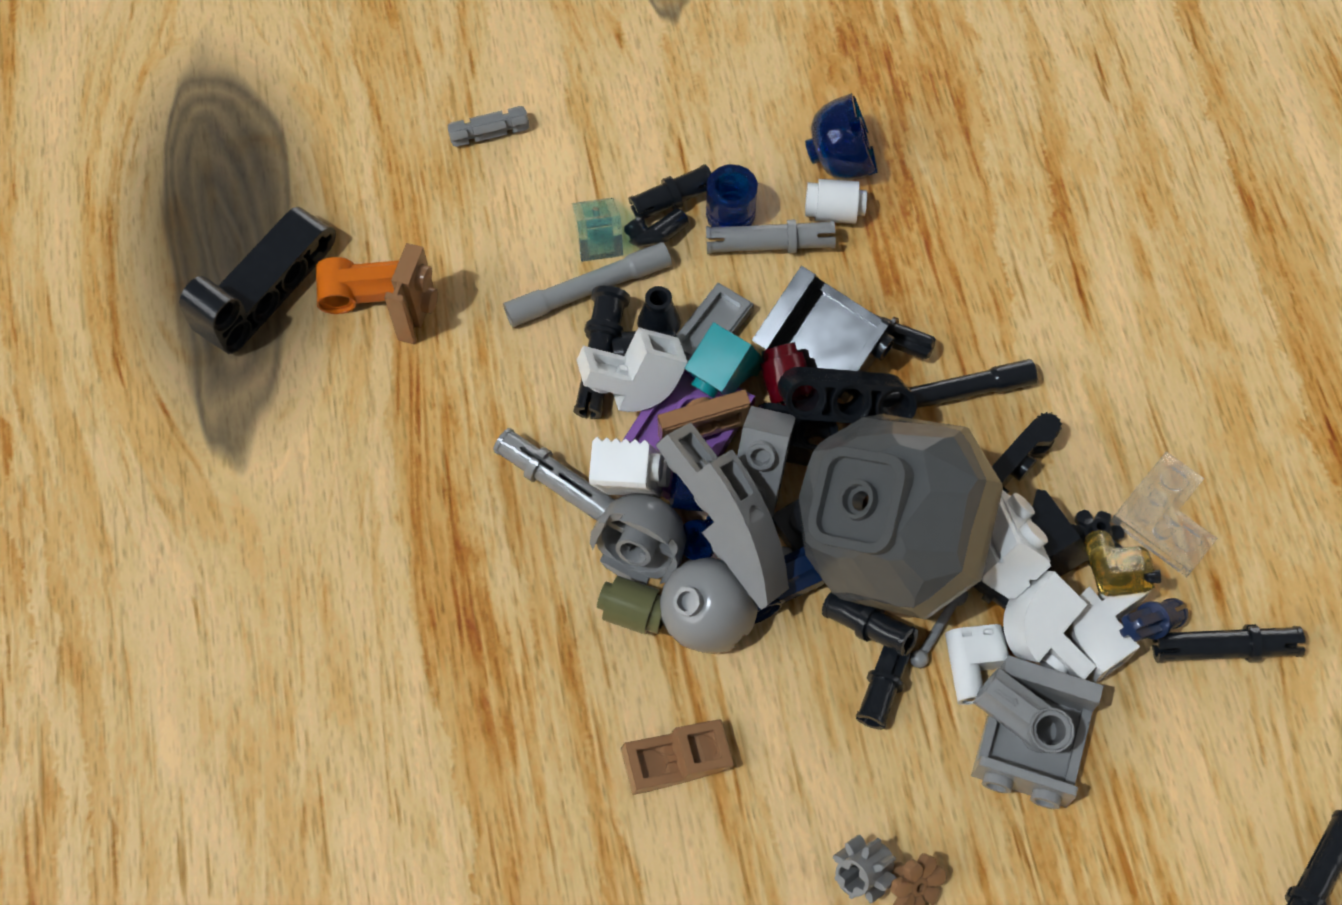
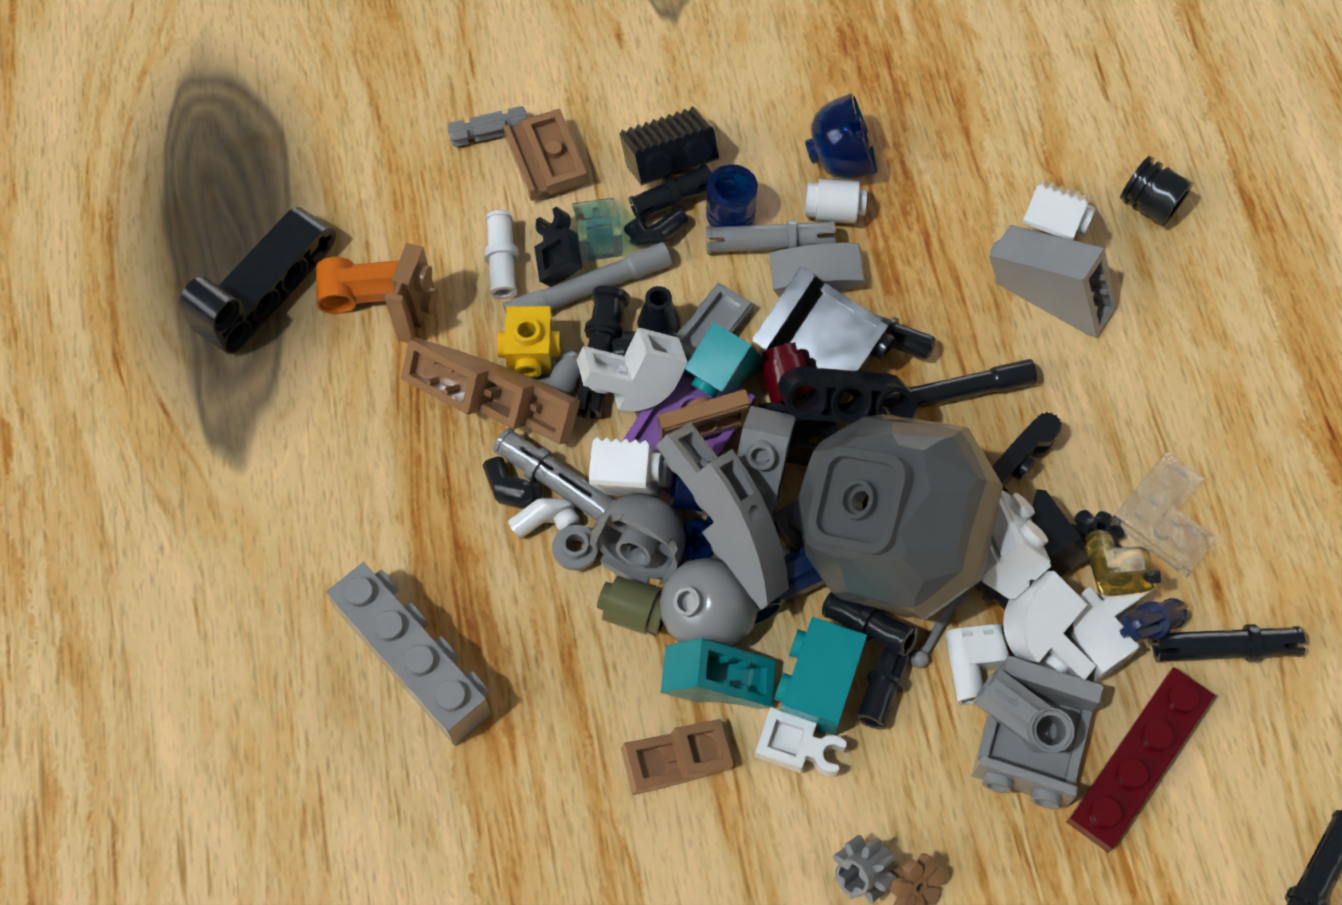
(409, 653): none -> light grey brick
(489, 388): none -> medium nougat slope
(501, 254): none -> white pin
(508, 489): none -> black arm
(529, 340): none -> yellow brick
(544, 511): none -> white arm
(545, 154): none -> medium nougat plate
(559, 251): none -> black plate
(565, 373): none -> light grey arm
(574, 560): none -> light grey plate
(669, 145): none -> black brick
(717, 673): none -> teal arch
(790, 741): none -> white plate
(822, 674): none -> teal brick
(834, 263): none -> light grey slope
(1057, 276): none -> light grey slope
(1059, 211): none -> white brick
(1140, 759): none -> dark red plate
(1156, 190): none -> black piece

